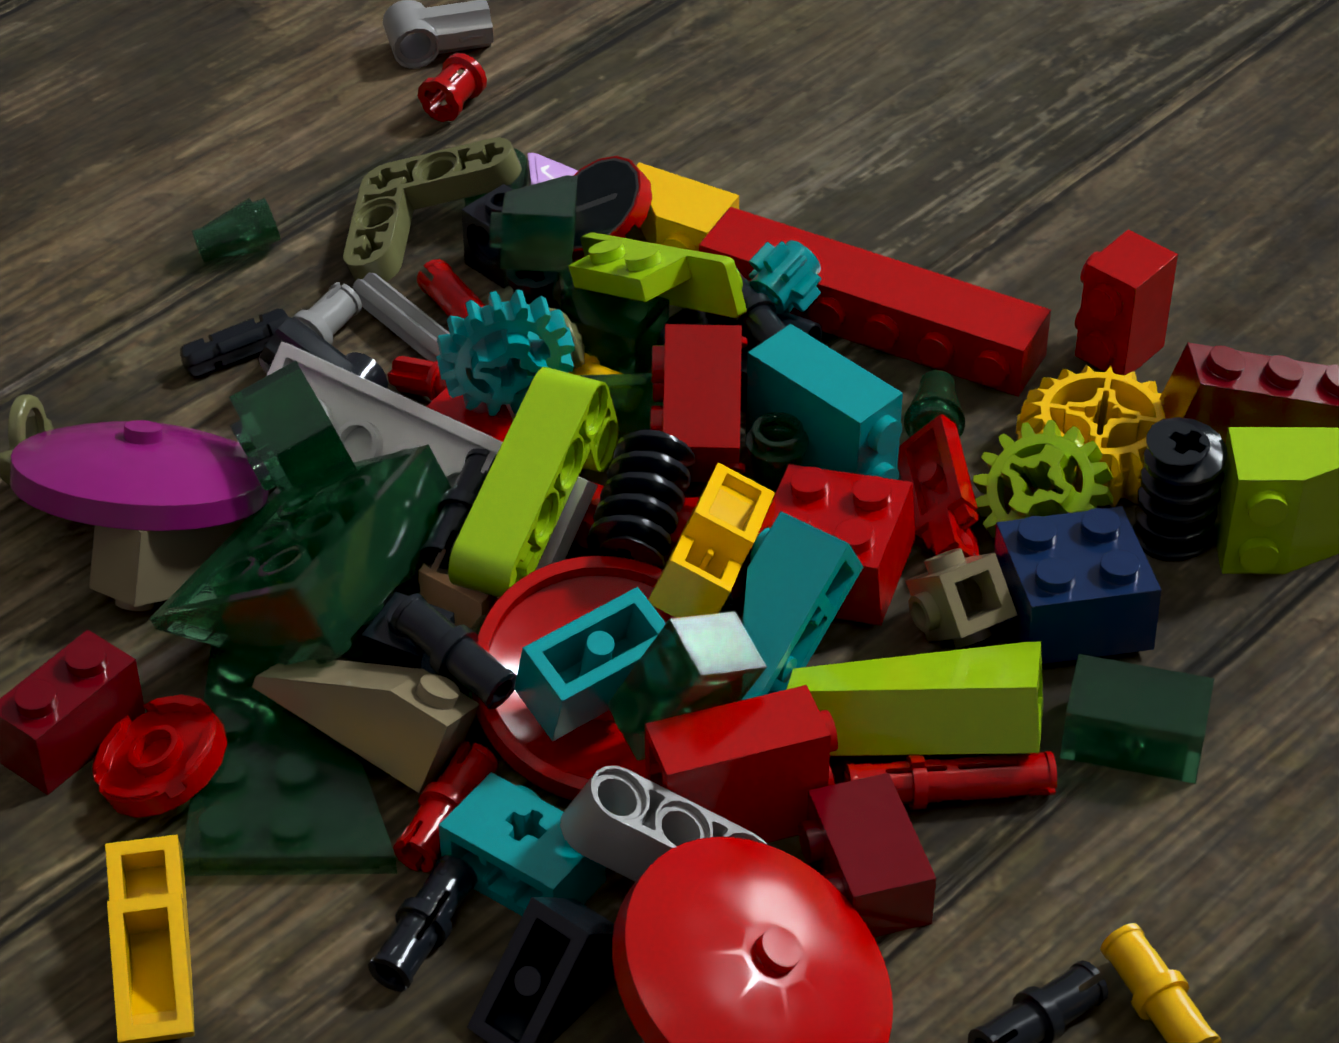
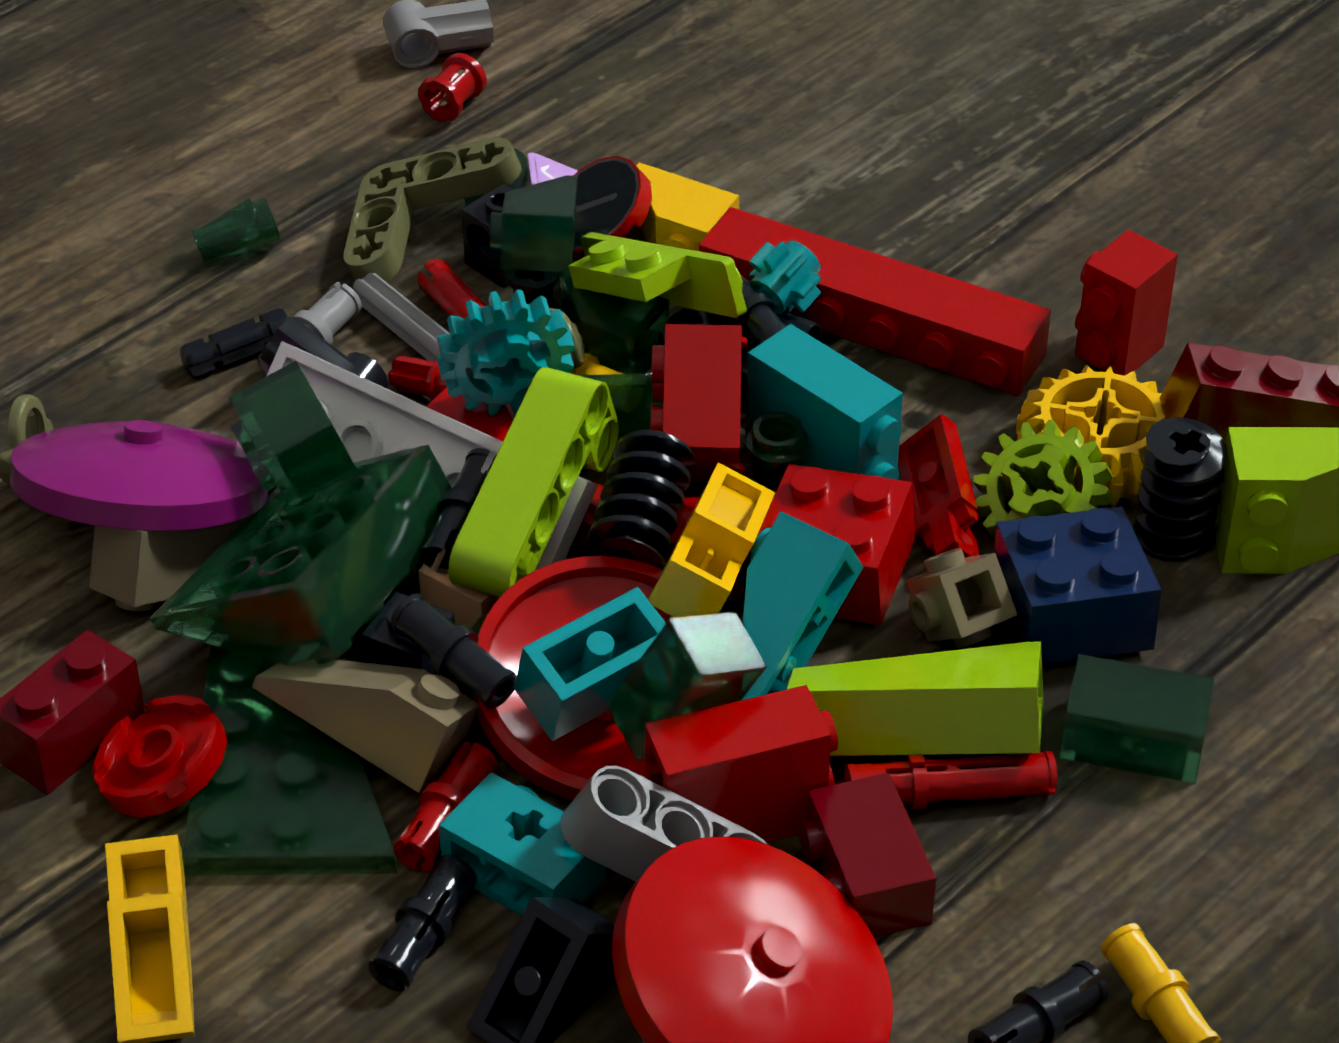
(934, 397): clear green cone -> none

